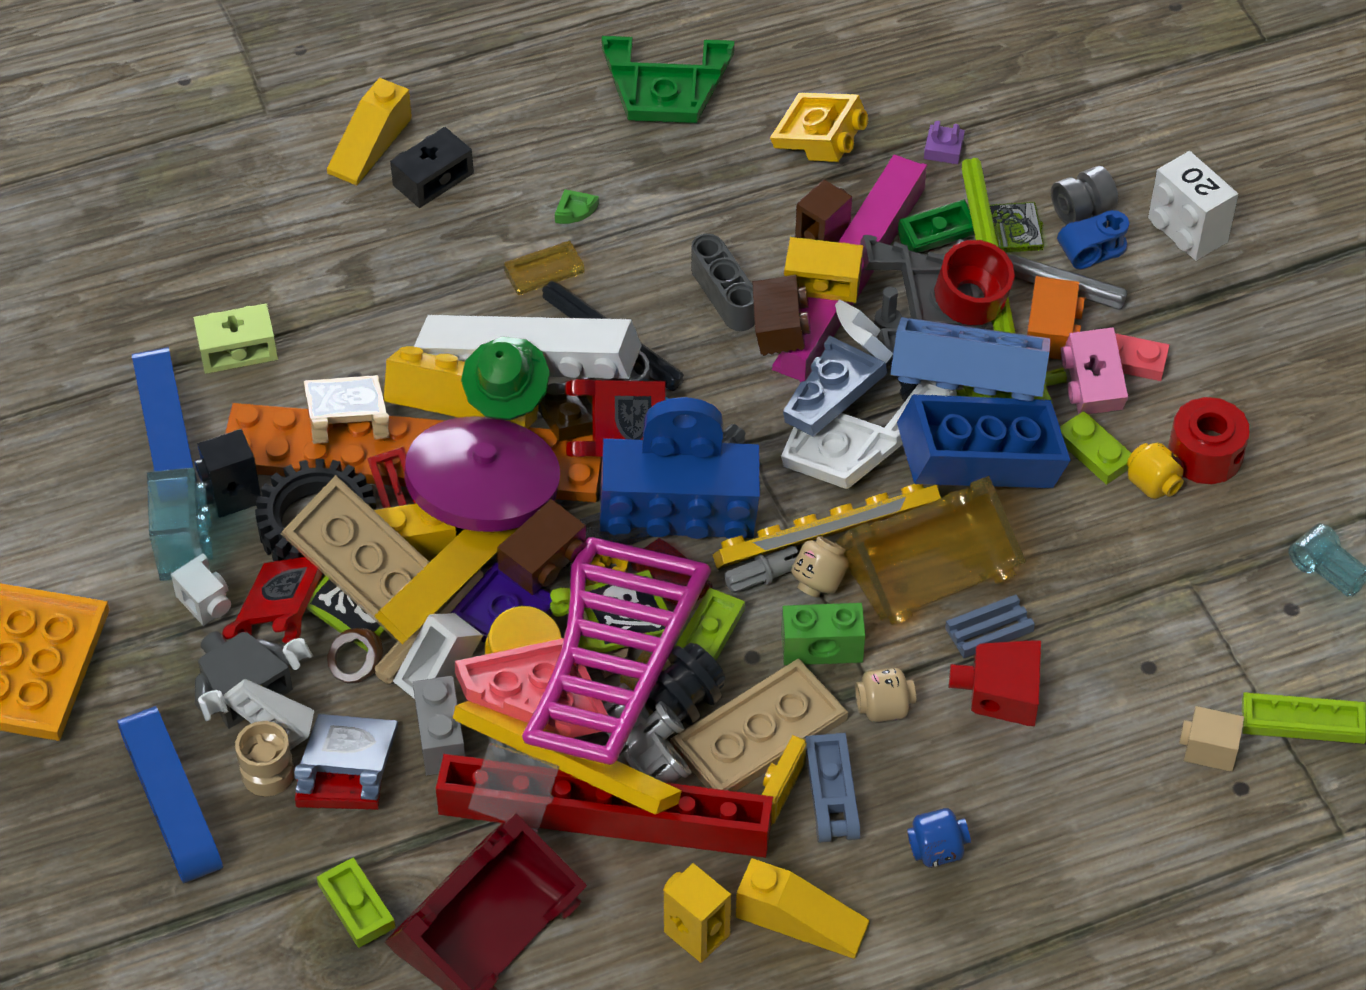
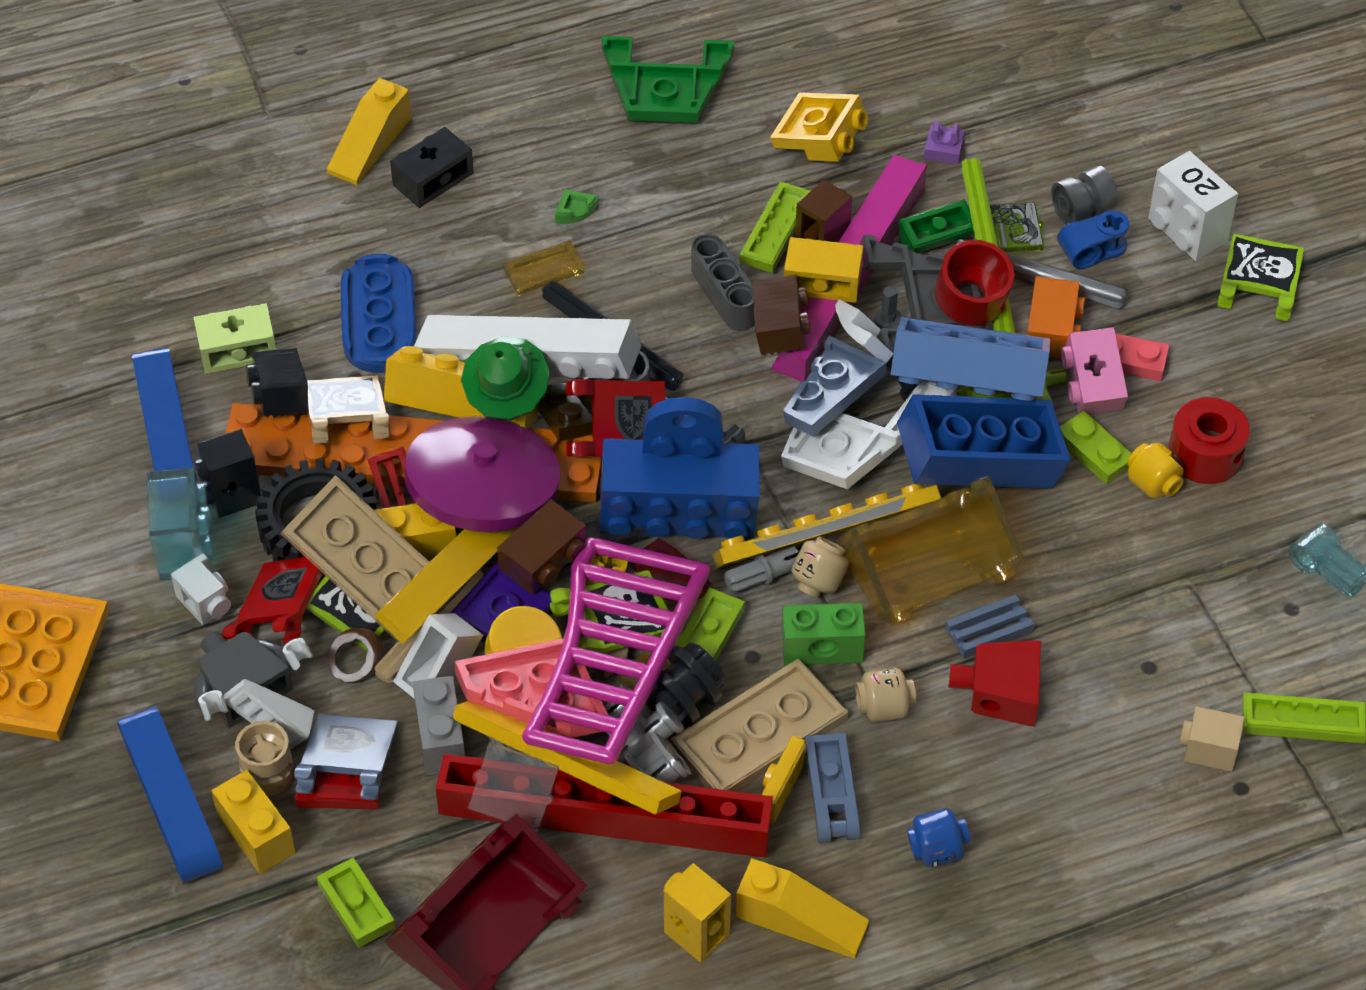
(253, 821): none -> yellow brick
(278, 382): none -> black brick
(377, 311): none -> blue tile
(773, 229): none -> lime plate
(1262, 269): none -> flag

